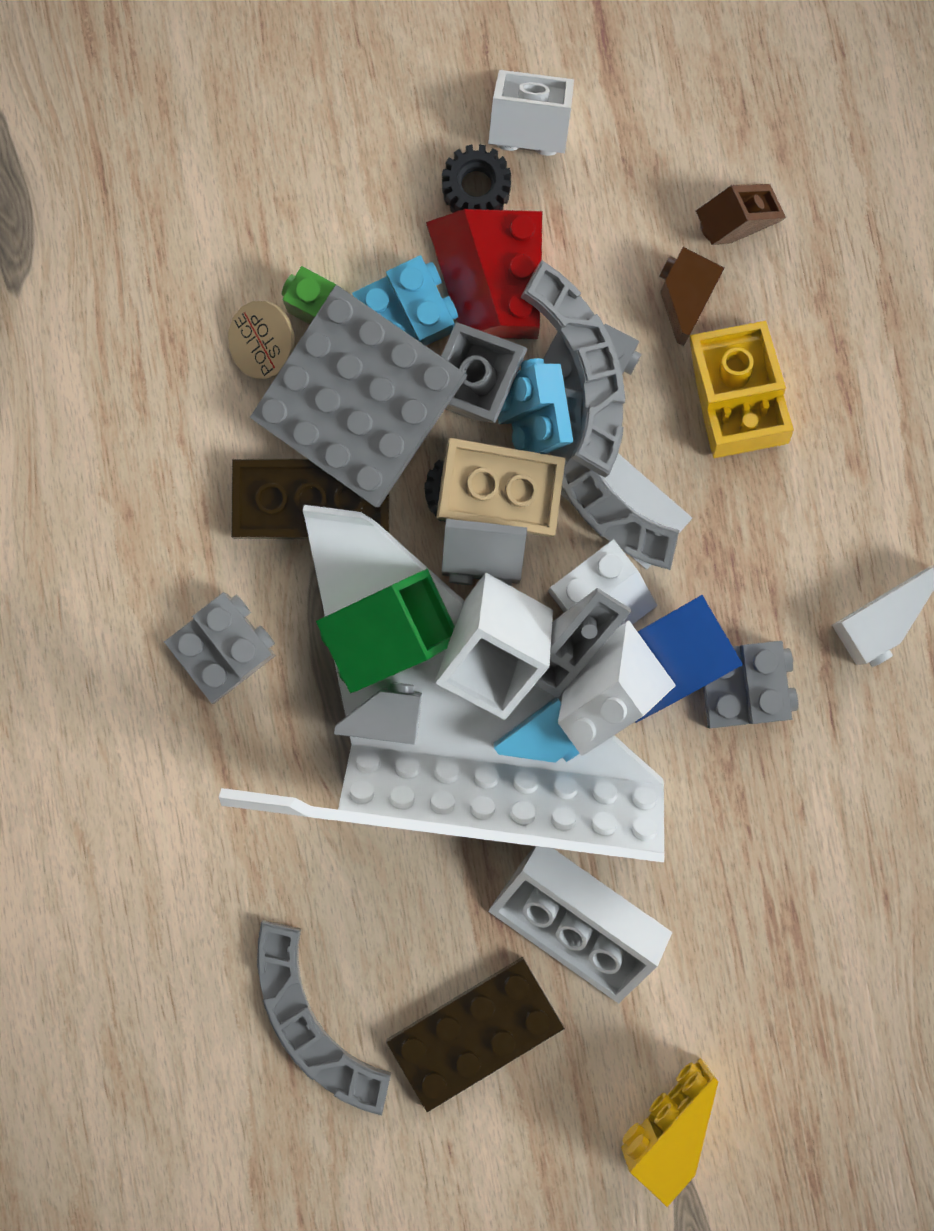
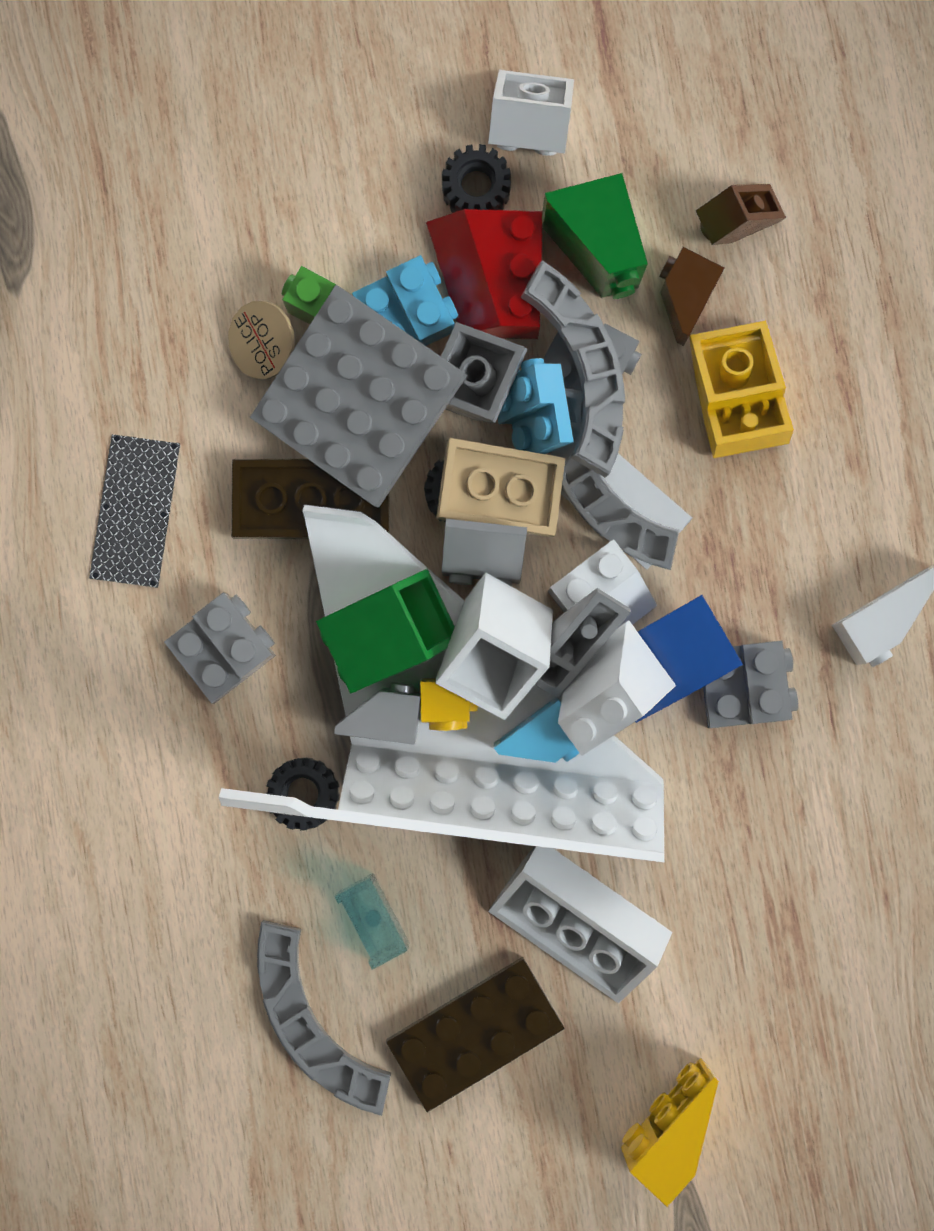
(134, 511): none -> flat silver sticker
(319, 775): none -> black tyre
(373, 920): none -> clear light blue panel
(443, 708): none -> yellow brick
(598, 233): none -> green slope

